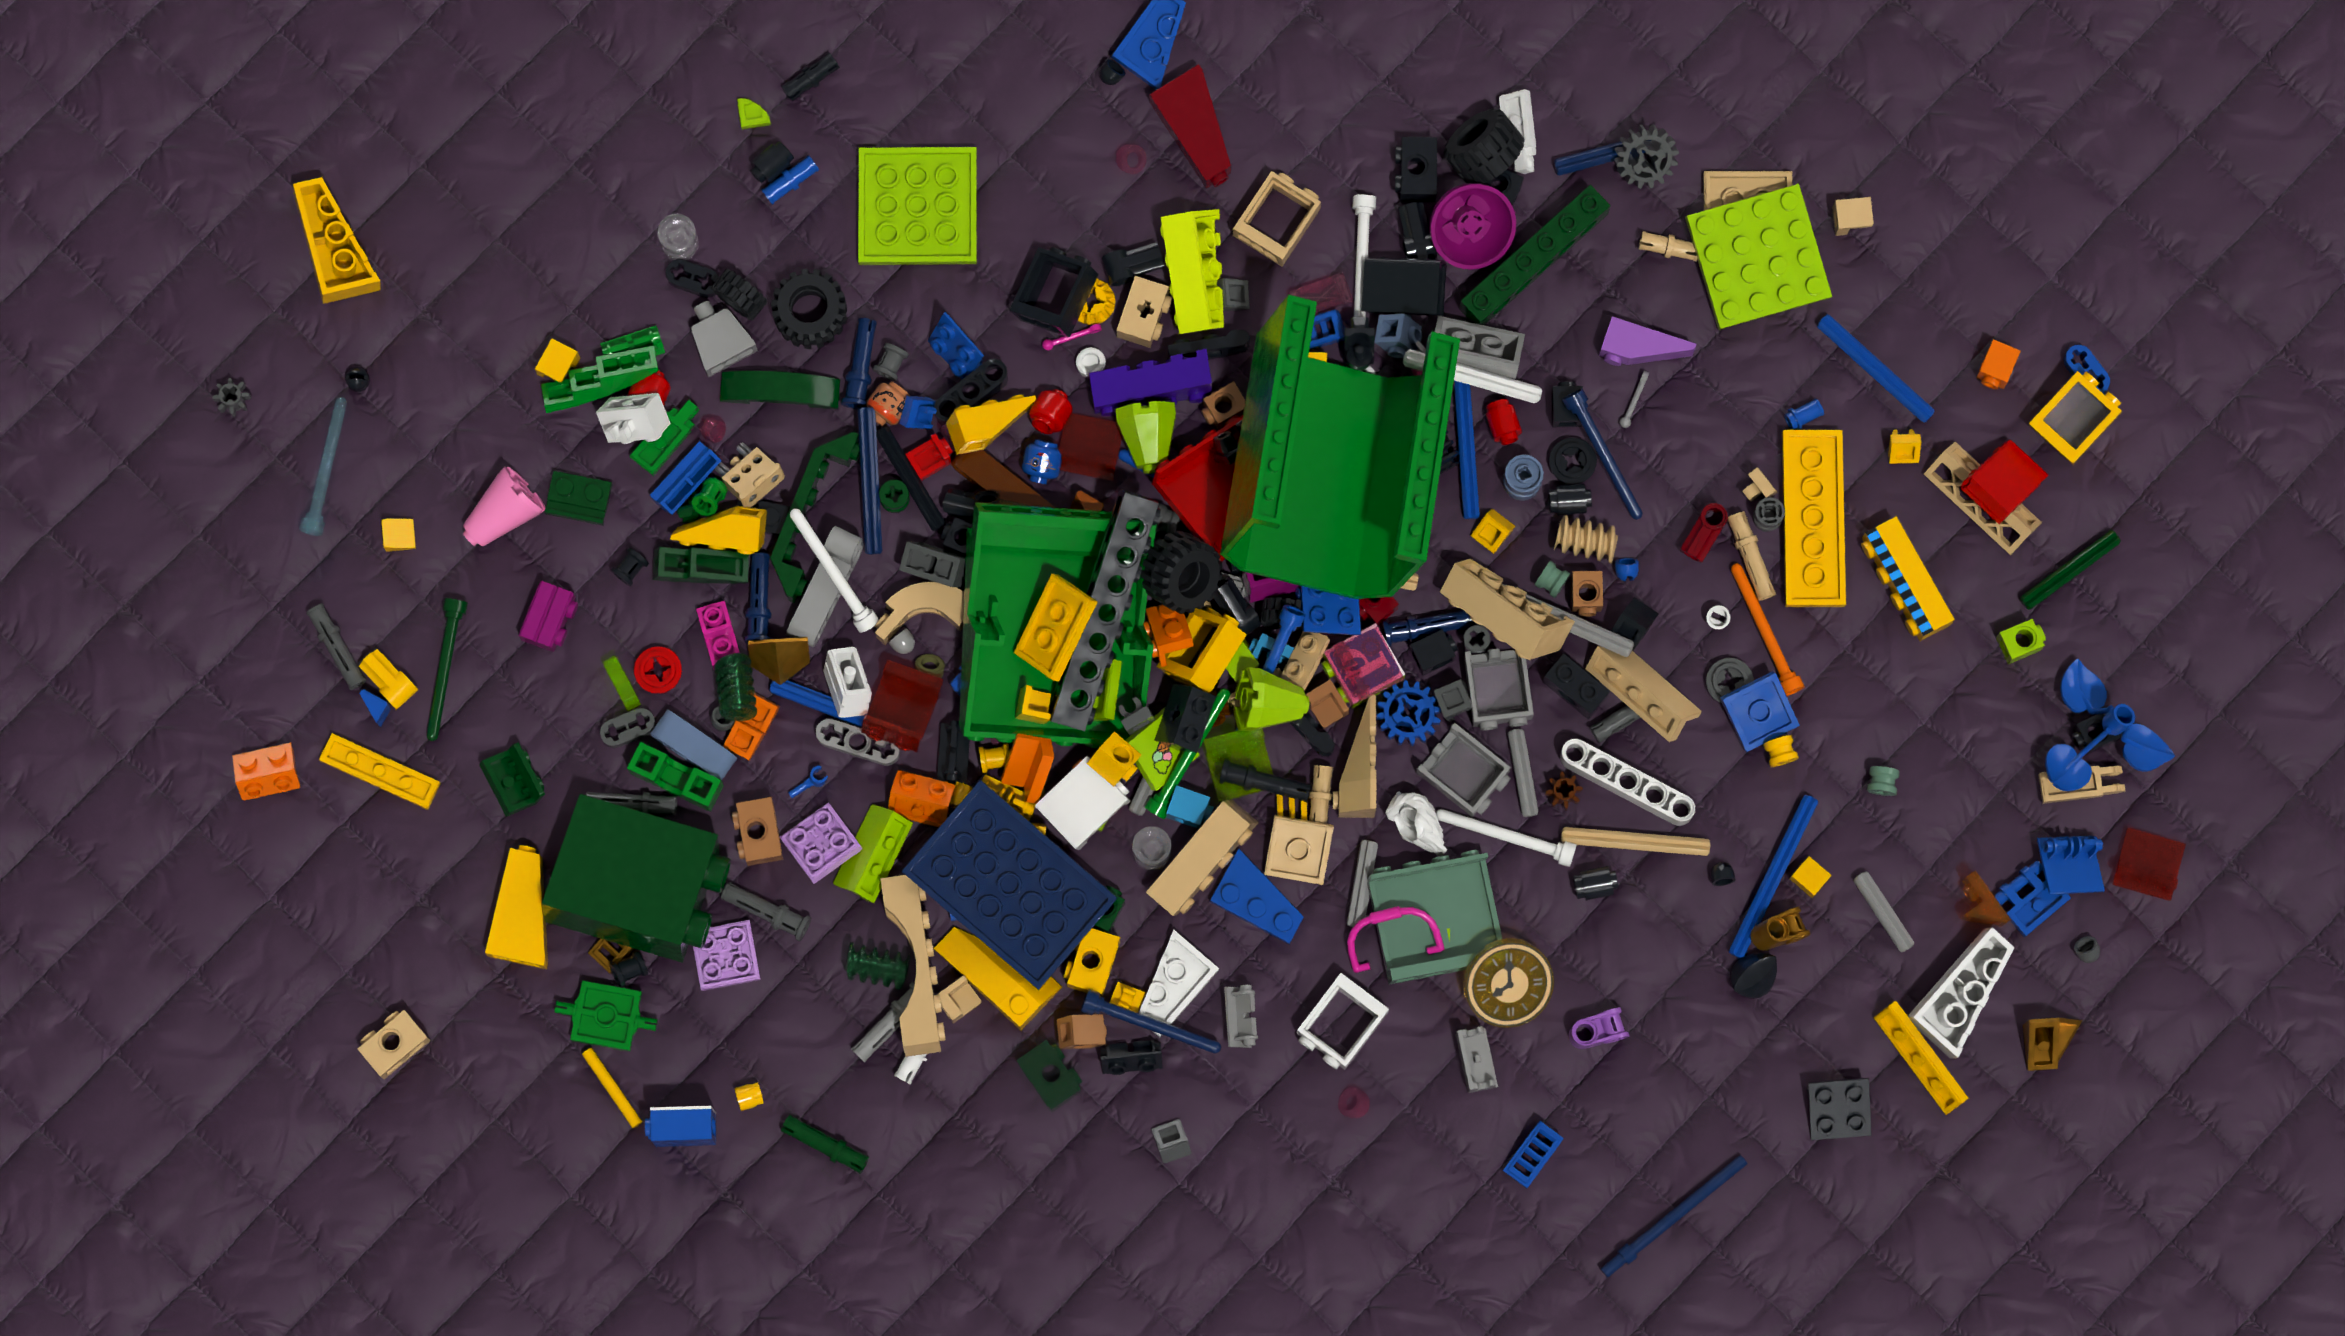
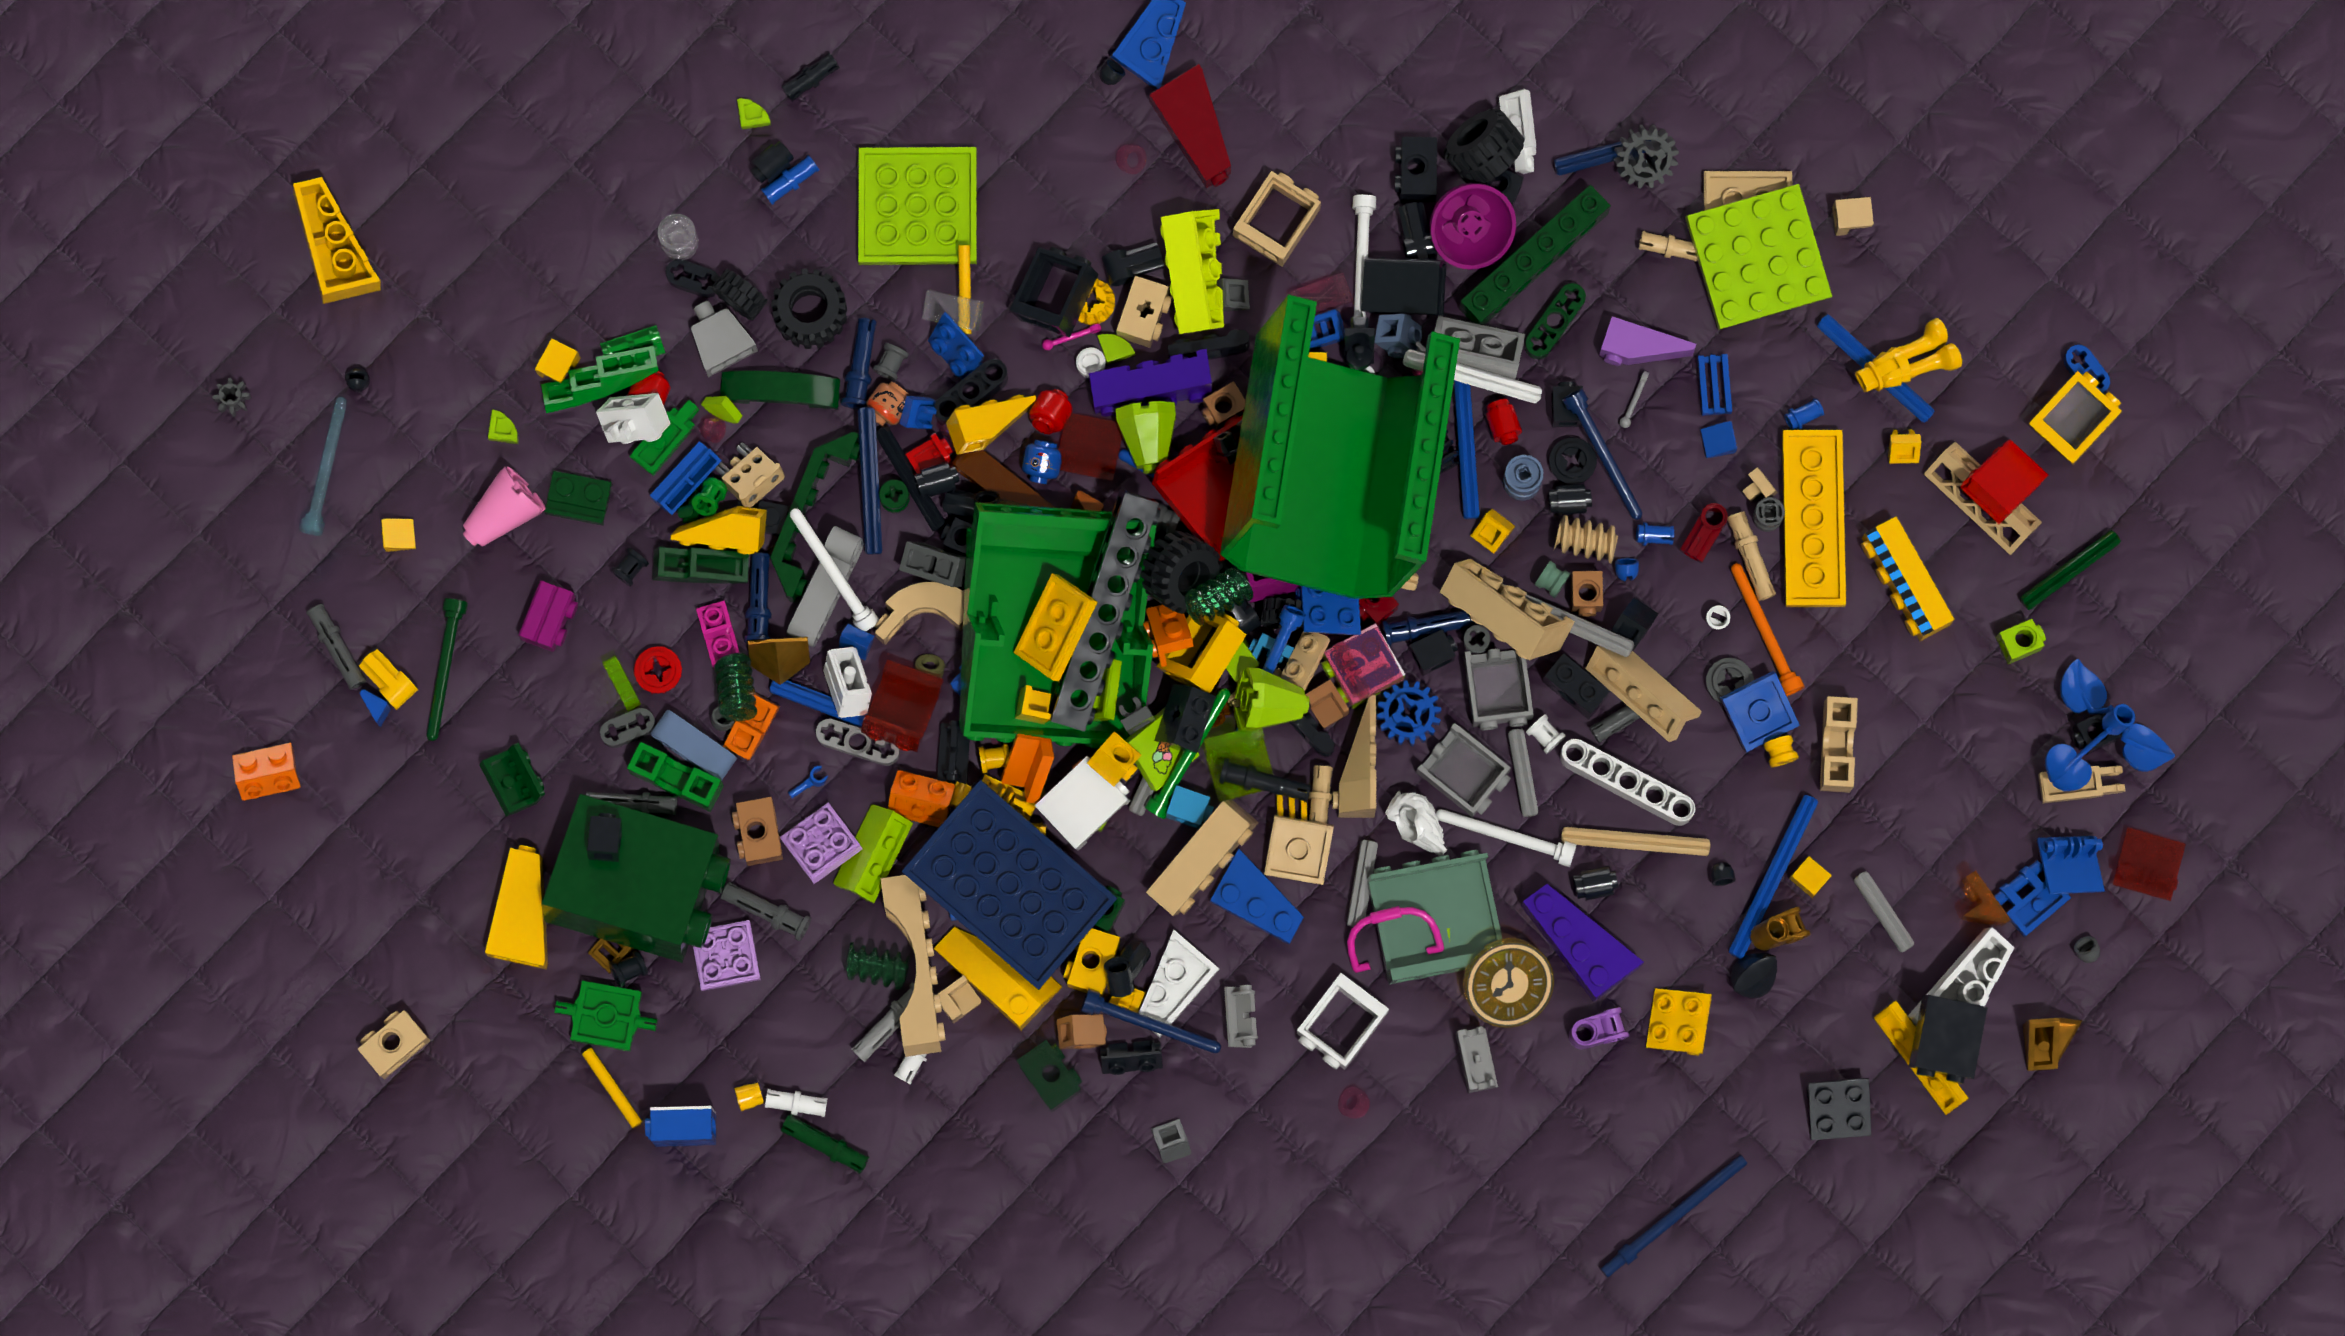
(379, 771): yellow tile -> none
(502, 428): none -> lime tile
(604, 837): none -> black brick
(722, 408): none -> lime tile
(796, 1102): none -> white pin
(856, 638): none -> blue slope
(903, 642): light grey hinge -> none
(936, 479): none -> black brick
(962, 310): none -> clear tile
(964, 275): none -> yellow bar
(1115, 348): none -> lime tile
(1123, 969): none -> black piece
(1151, 848): clear wheel -> none
(1218, 595): none -> clear green piece
(1453, 699): dark grey panel -> none
(1545, 734): none -> white bush
(1550, 1135): blue slope -> none
(1560, 299): none -> dark green beam
(1569, 785): reddish brown gear -> none
(1582, 945): none -> dark purple wedge
(1654, 534): none -> blue pin
(1678, 1021): none -> yellow hinge
(1713, 360): none -> blue tile
(1719, 440): none -> blue slope
(1837, 744): none -> tan arch
(1883, 781): sand green wheel -> none
(1893, 367): none -> yellow piece
(1947, 1038): none -> black brick
(1998, 365): orange brick -> none

